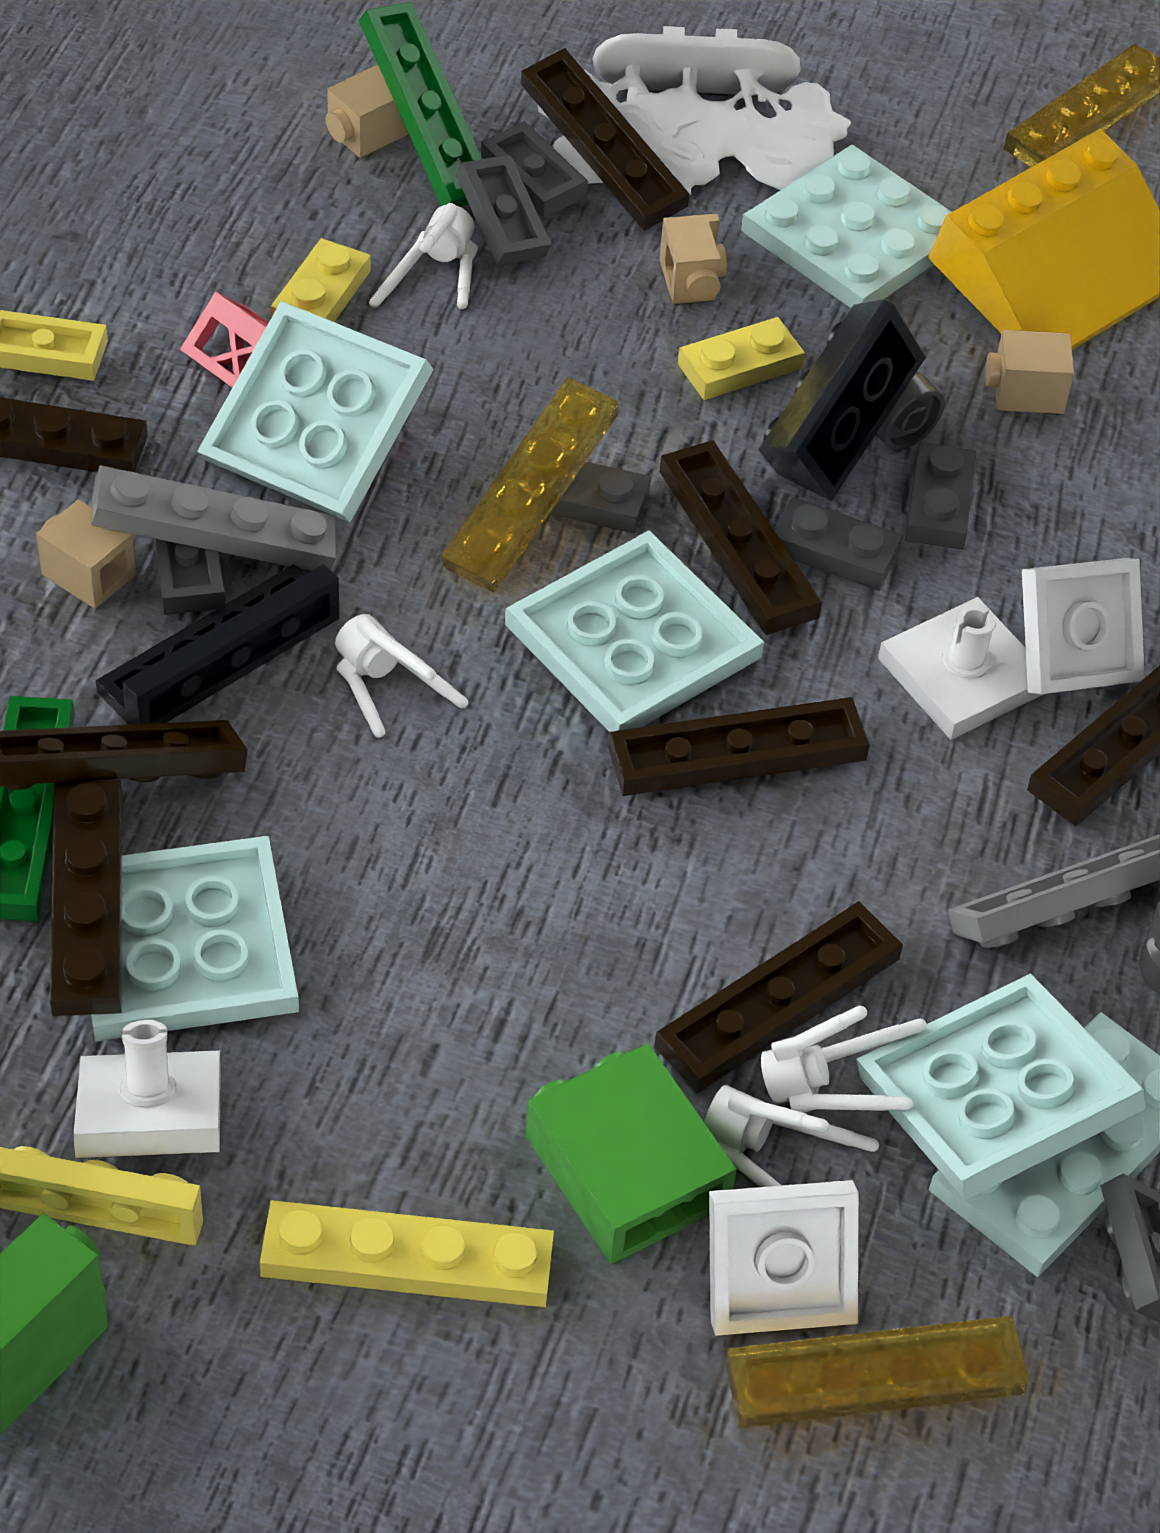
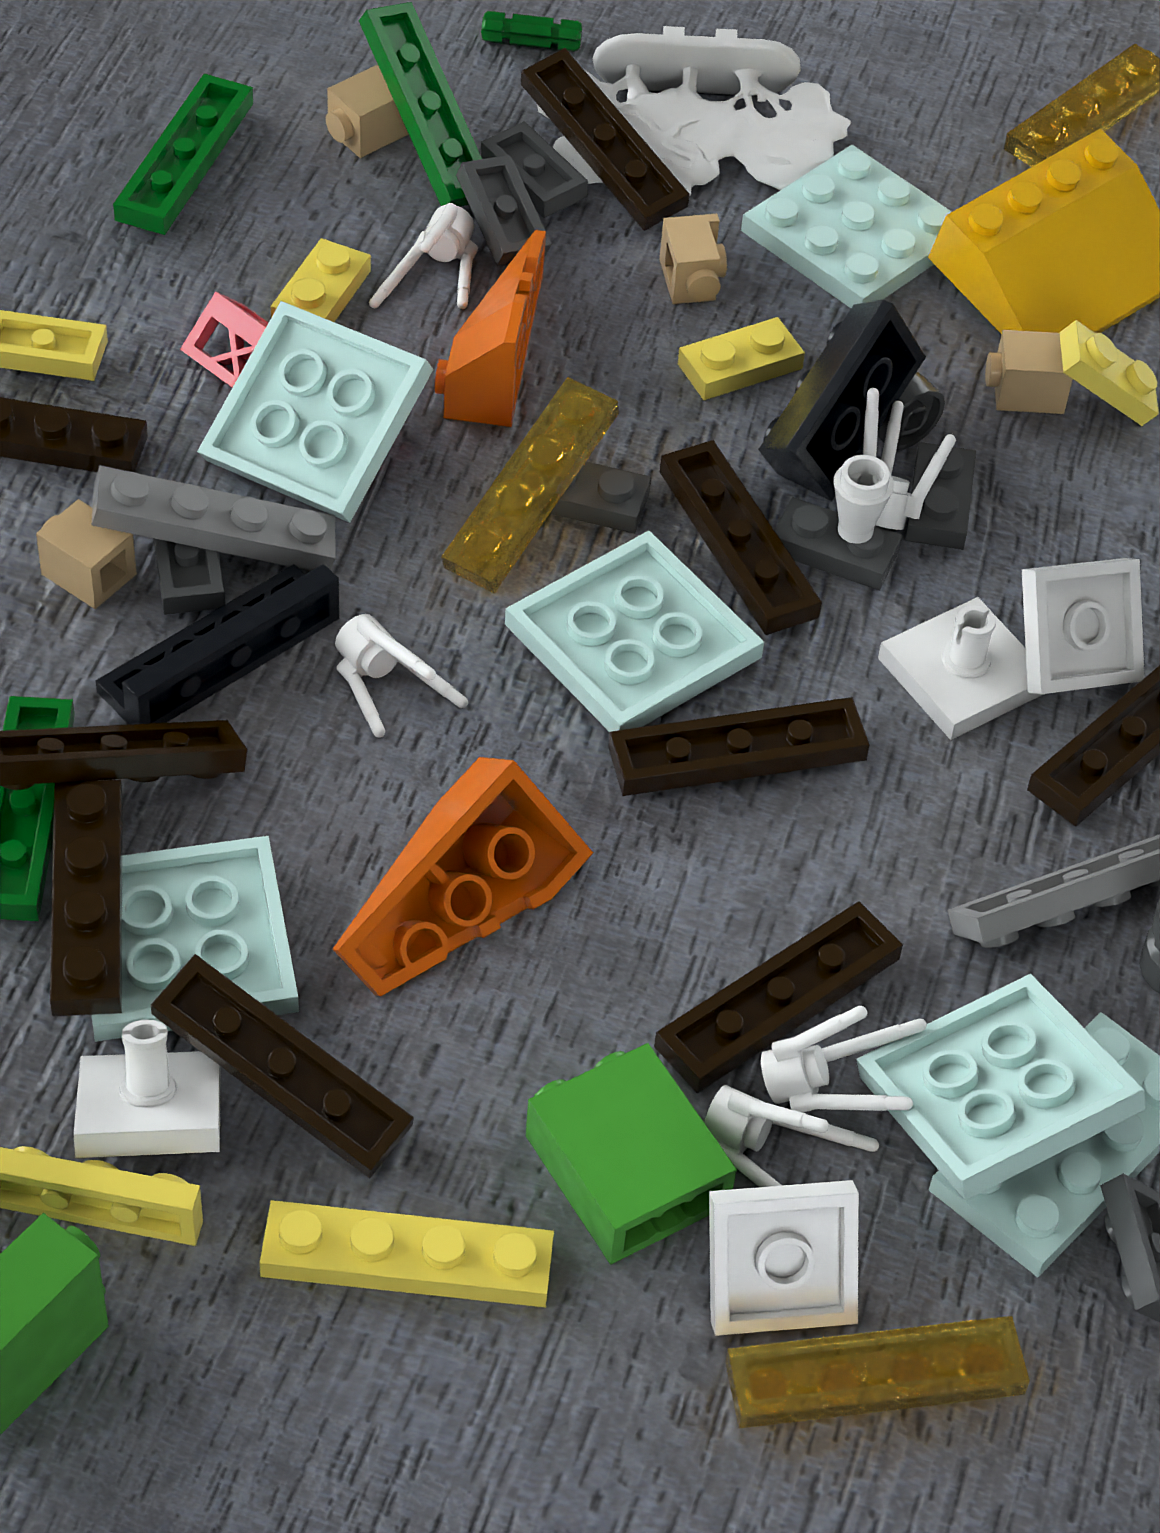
(183, 154): none -> green plate
(282, 1065): none -> dark brown plate
(468, 868): none -> orange wedge
(492, 345): none -> orange wedge
(531, 31): none -> green axle
(861, 495): none -> white cone
(901, 503): none -> white plant
(1109, 373): none -> light yellow plate

